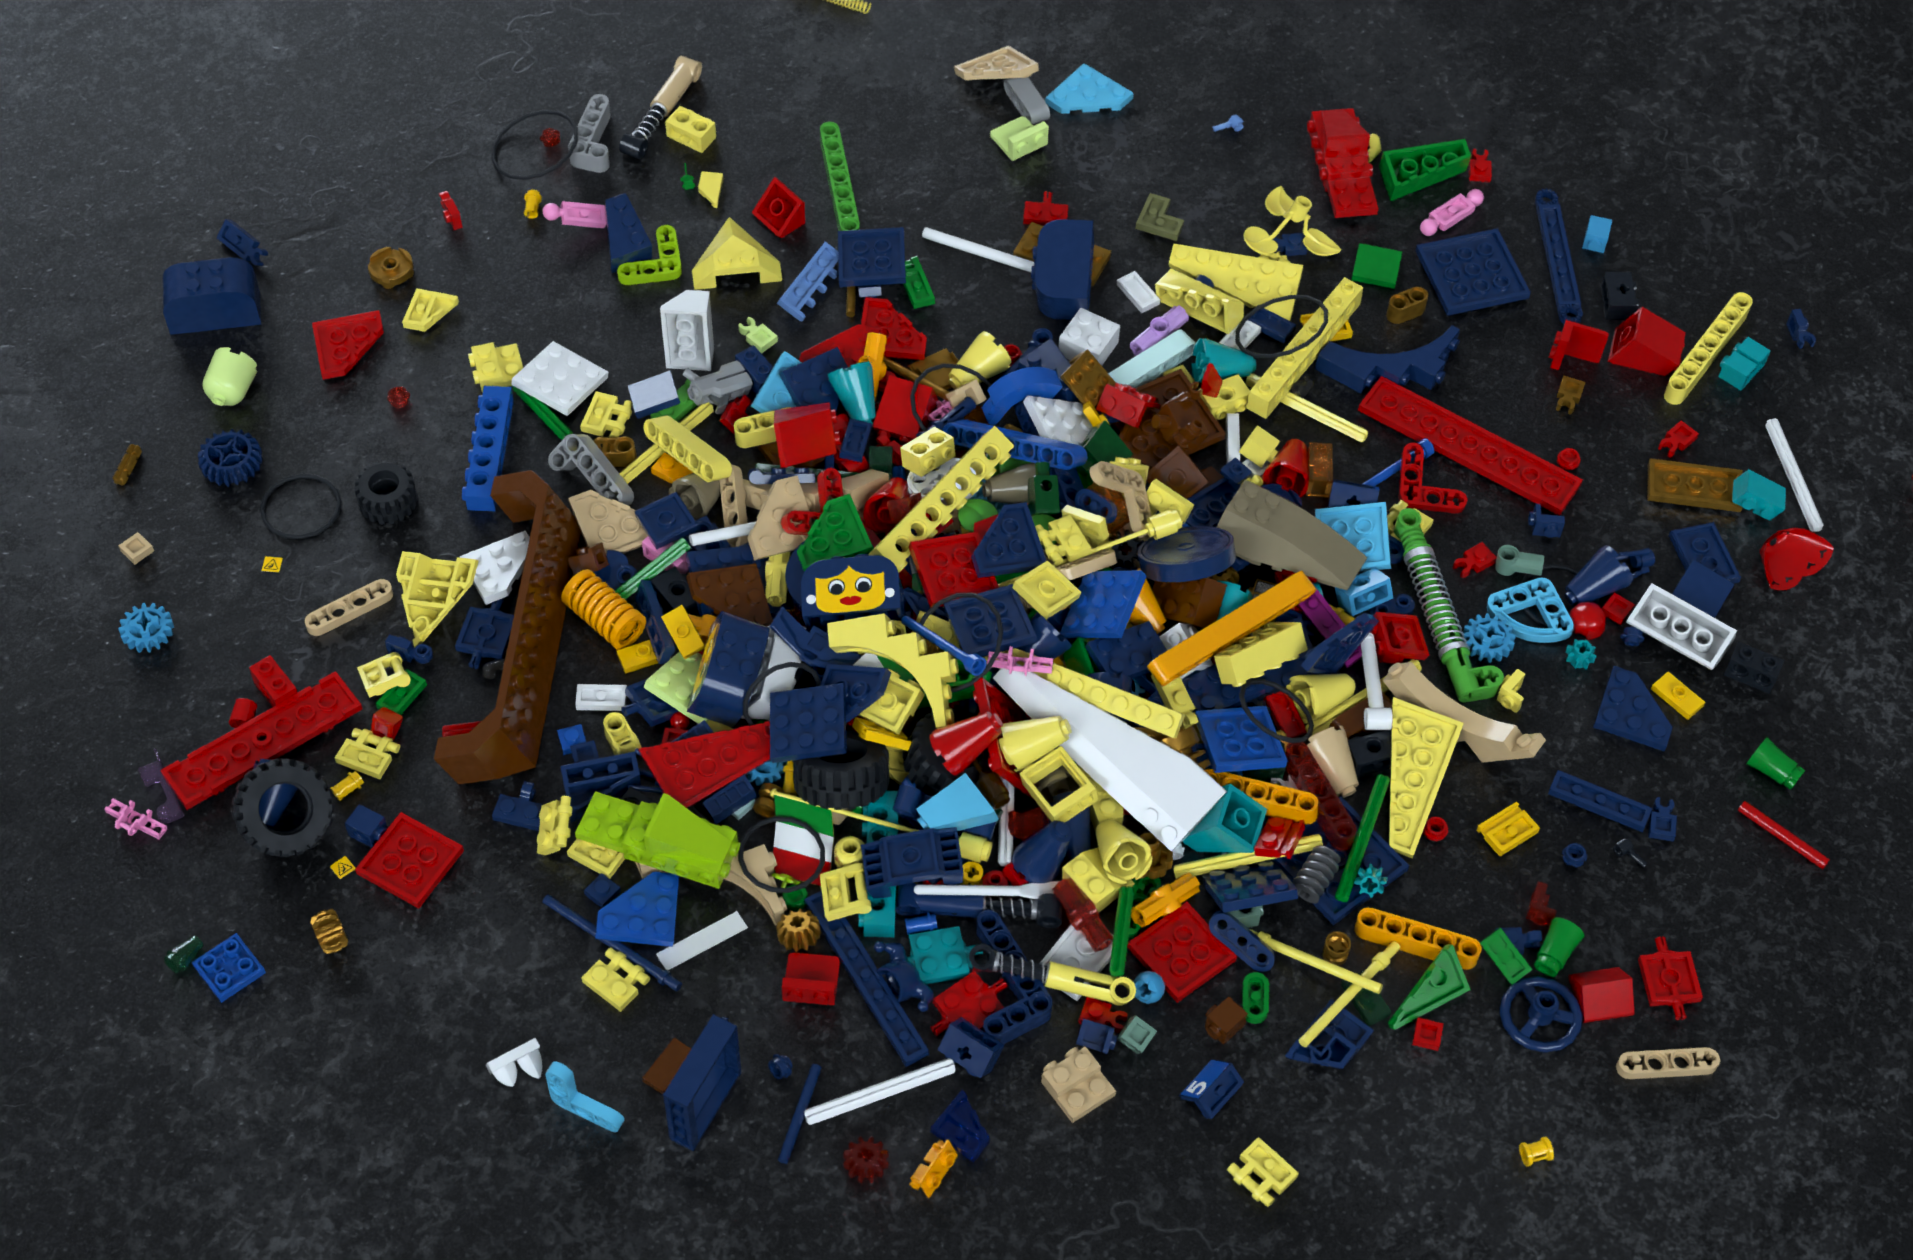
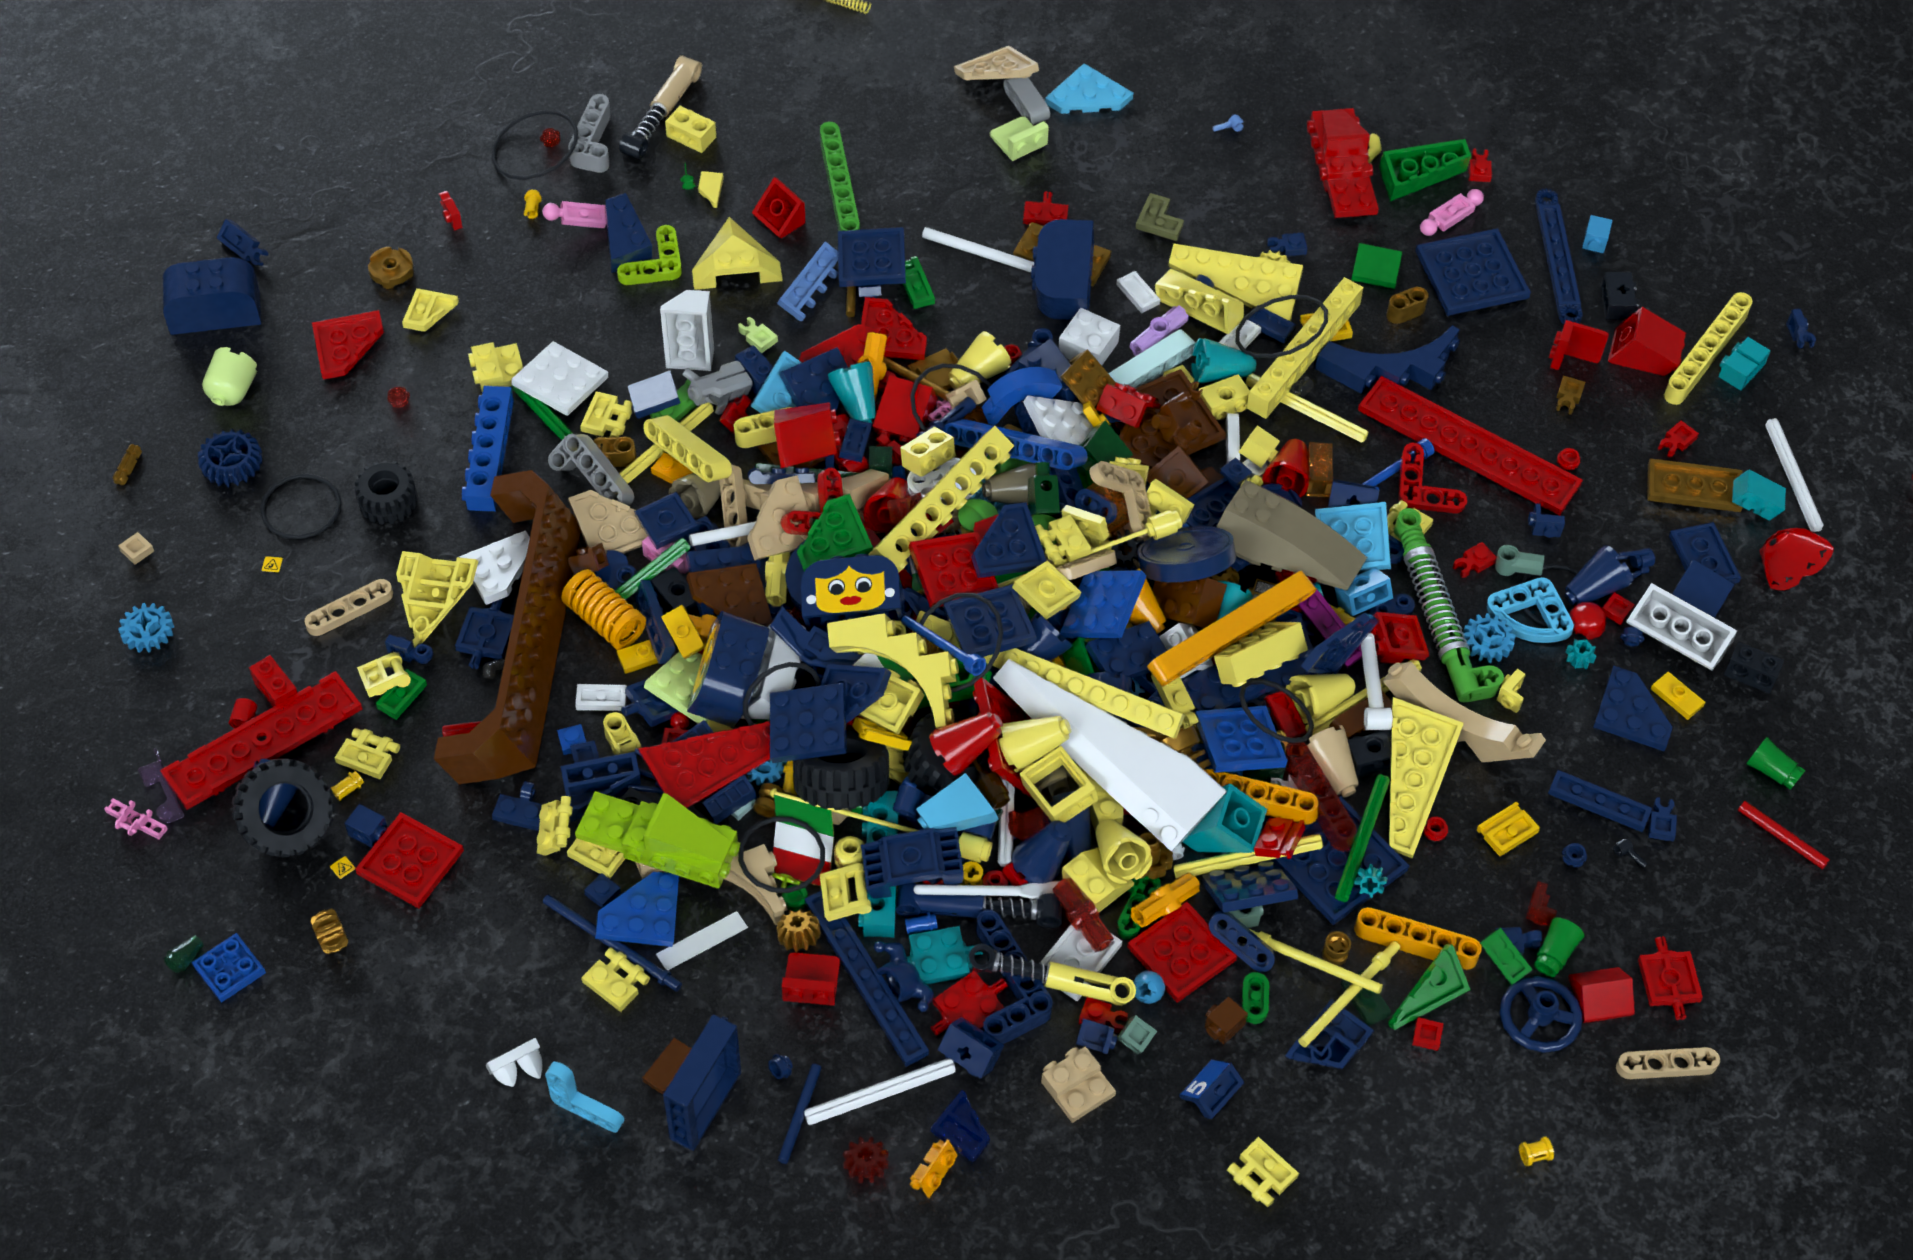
(386, 723): red slope -> none
(1011, 666): bright pink piece -> none
(1121, 931): green axle -> none
(1211, 382): red slope -> none
(1282, 205): light yellow plant -> none
(1316, 873): flat silver piece -> none

